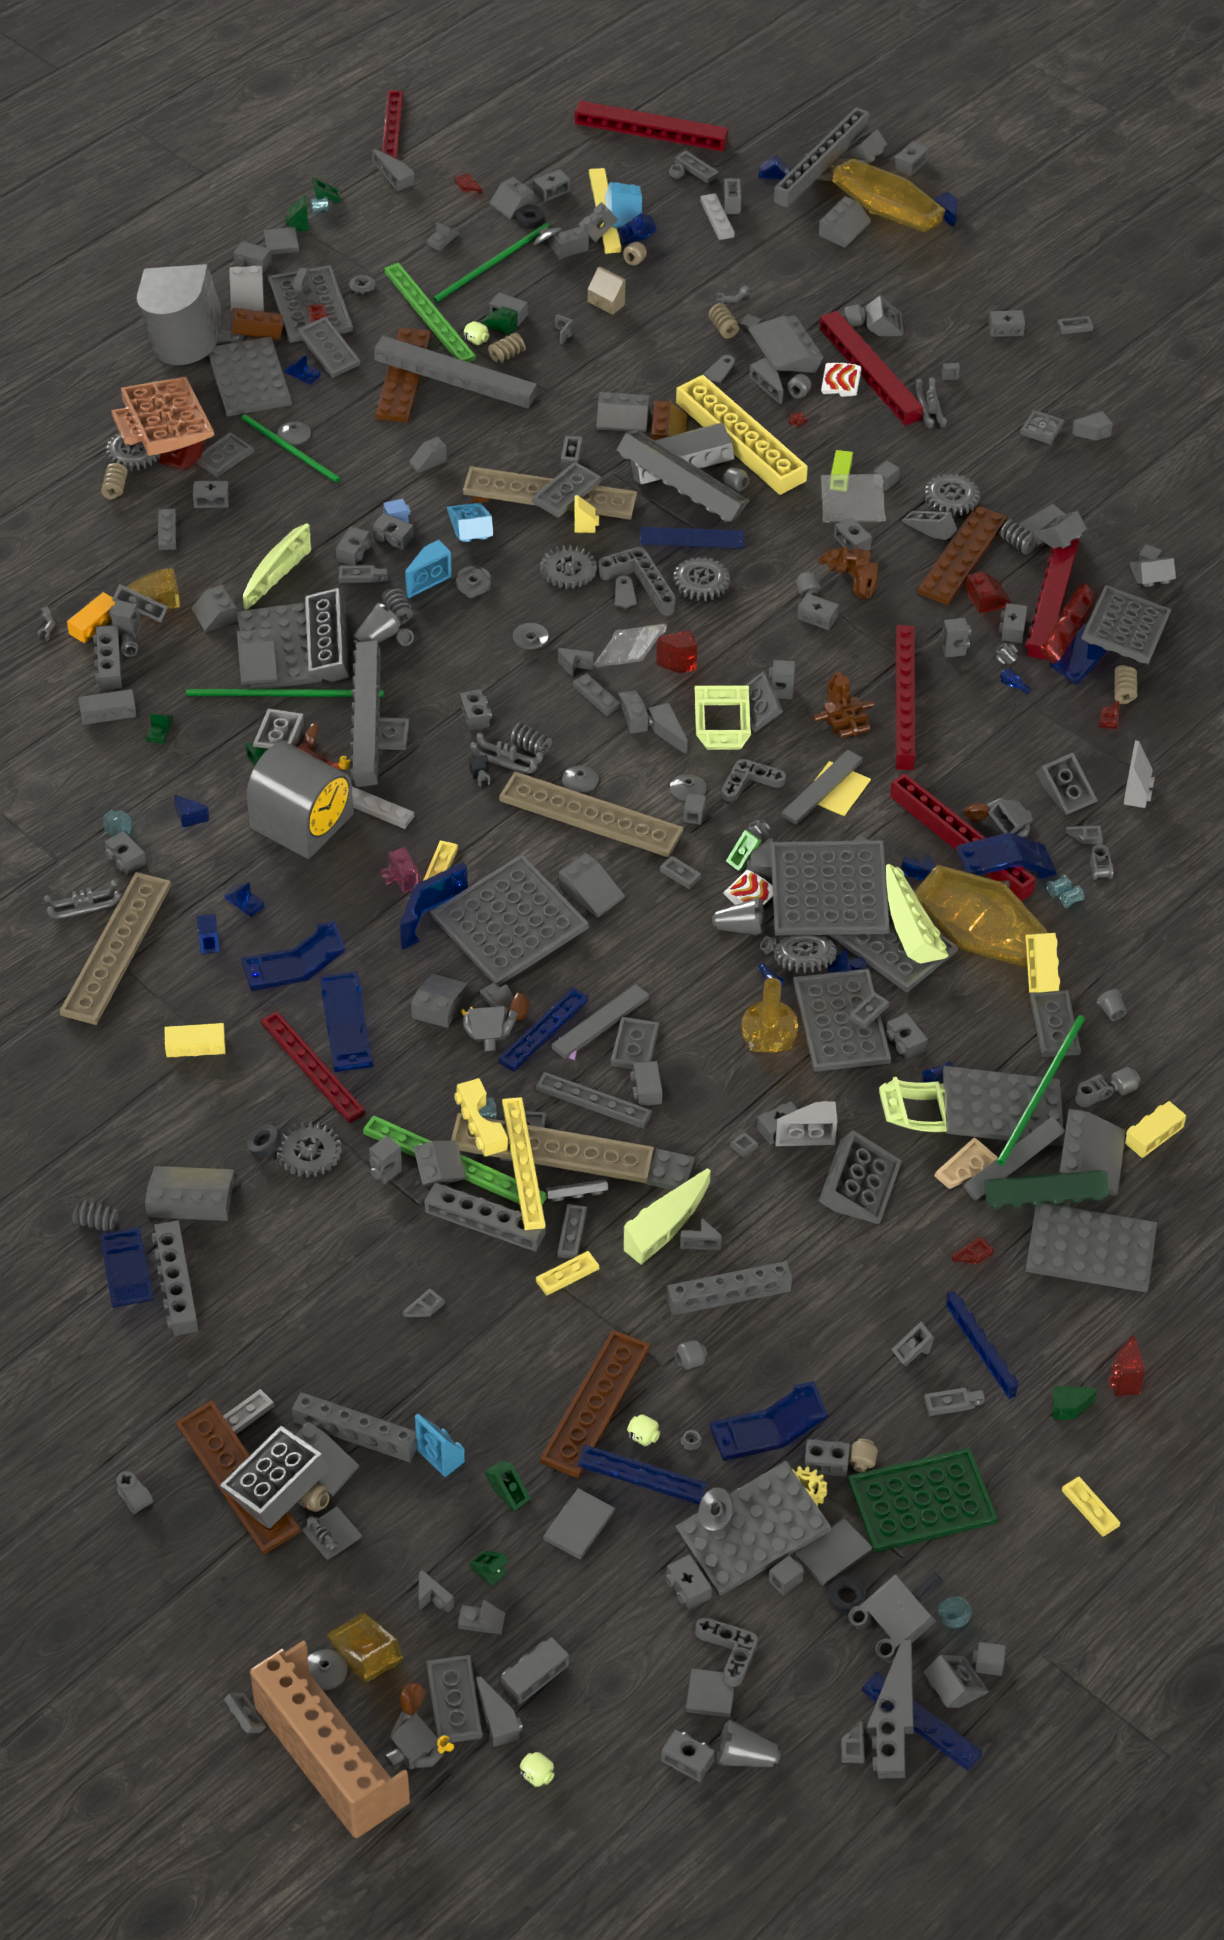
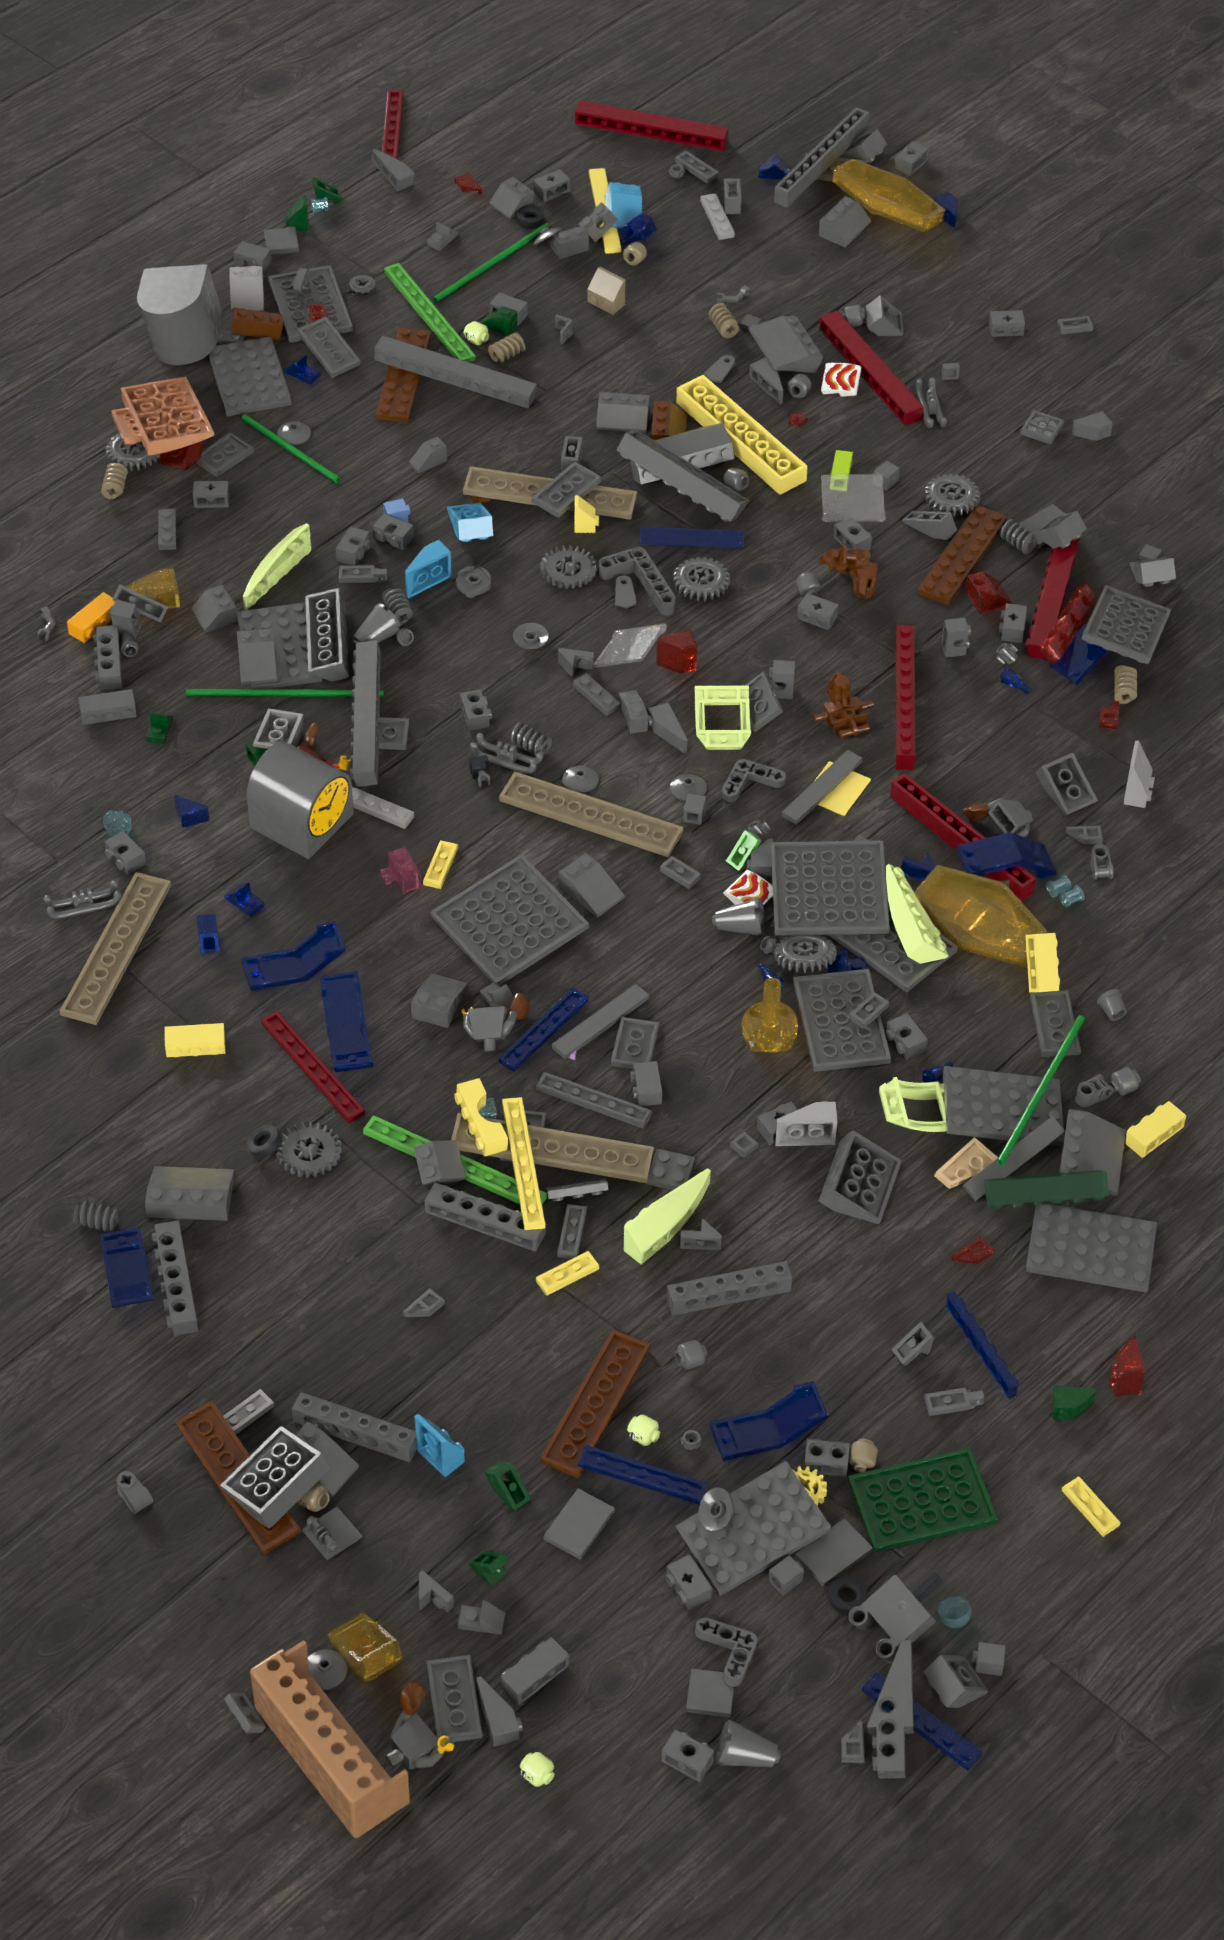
(385, 1159): dark grey brick -> none
(429, 895): clear blue windscreen -> none

